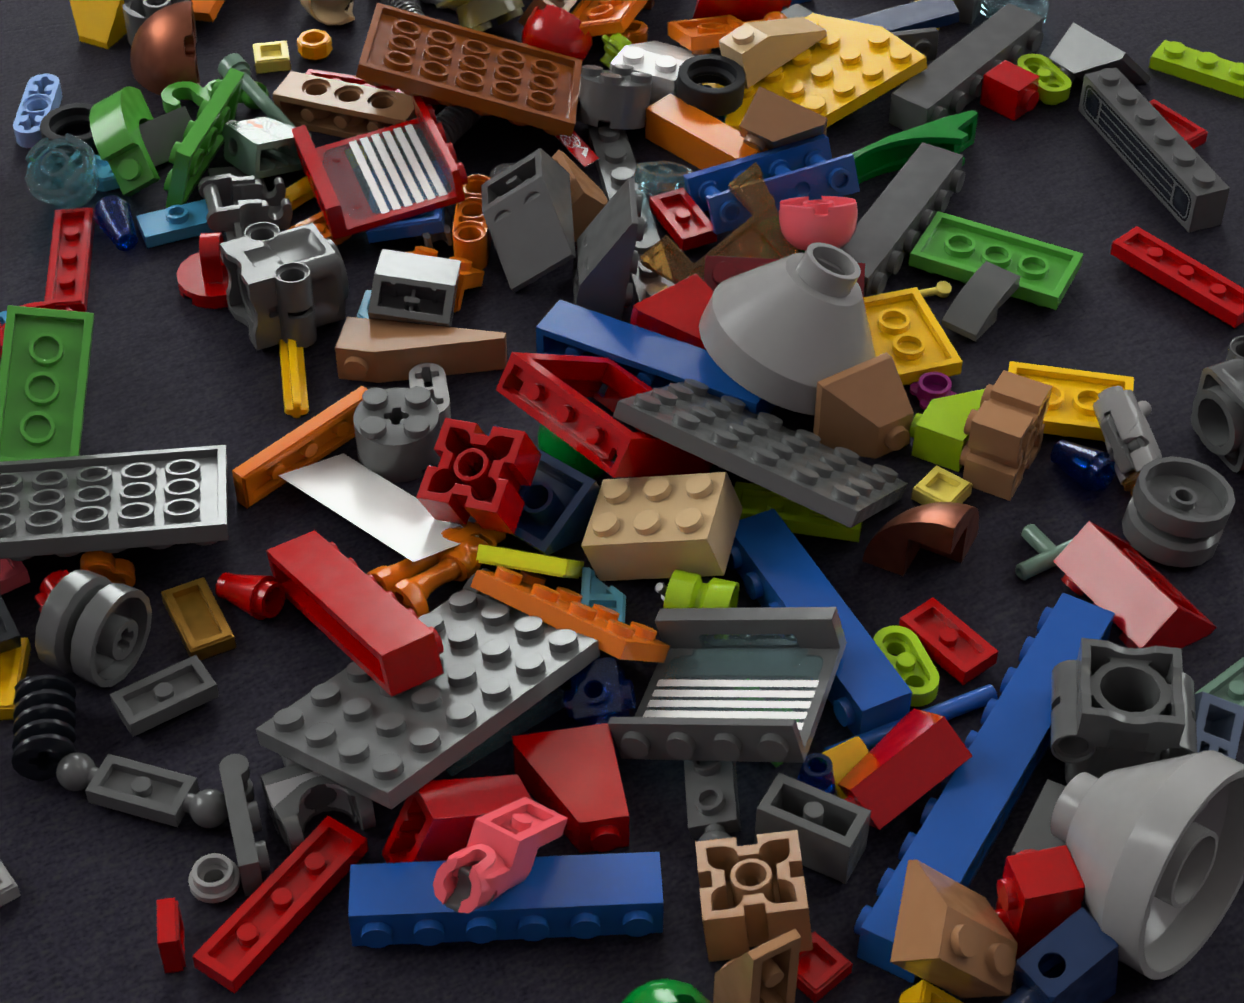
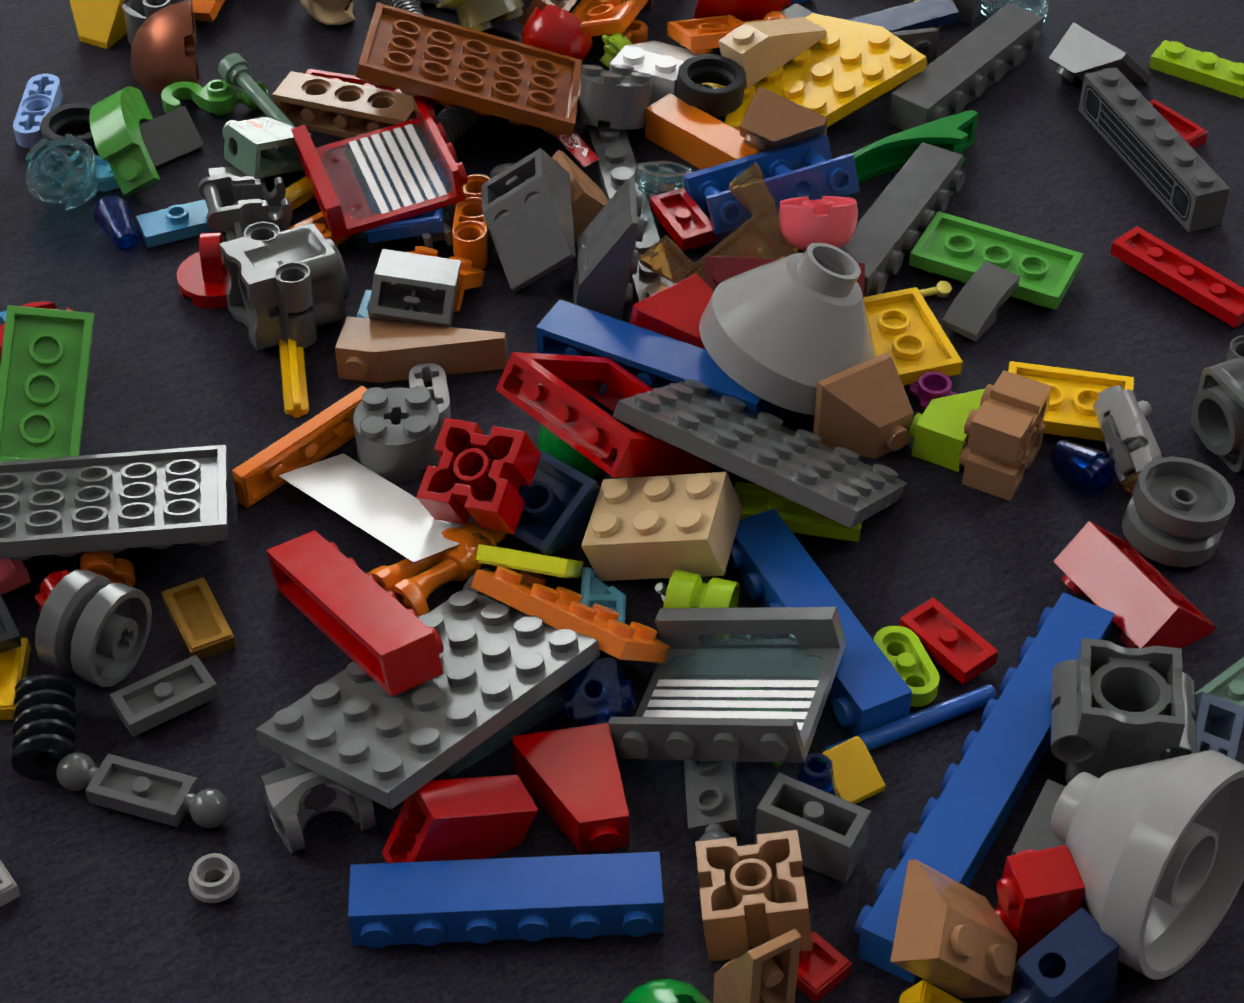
(70, 258): red tile -> none
(170, 935): red tile -> none
(202, 138): bright green plate -> none
(244, 820): dark grey plate -> none
(255, 594): red cone -> none
(271, 57): light yellow tile -> none
(280, 904): red plate -> none
(314, 44): light orange tile -> none
(496, 855): coral plate -> none
(904, 766): red slope -> none
(936, 527): copper brick -> none
(941, 486): light yellow tile -> none
(1010, 90): red brick -> none
(1044, 546): sand green piece -> none
(1053, 83): lime plate -> none

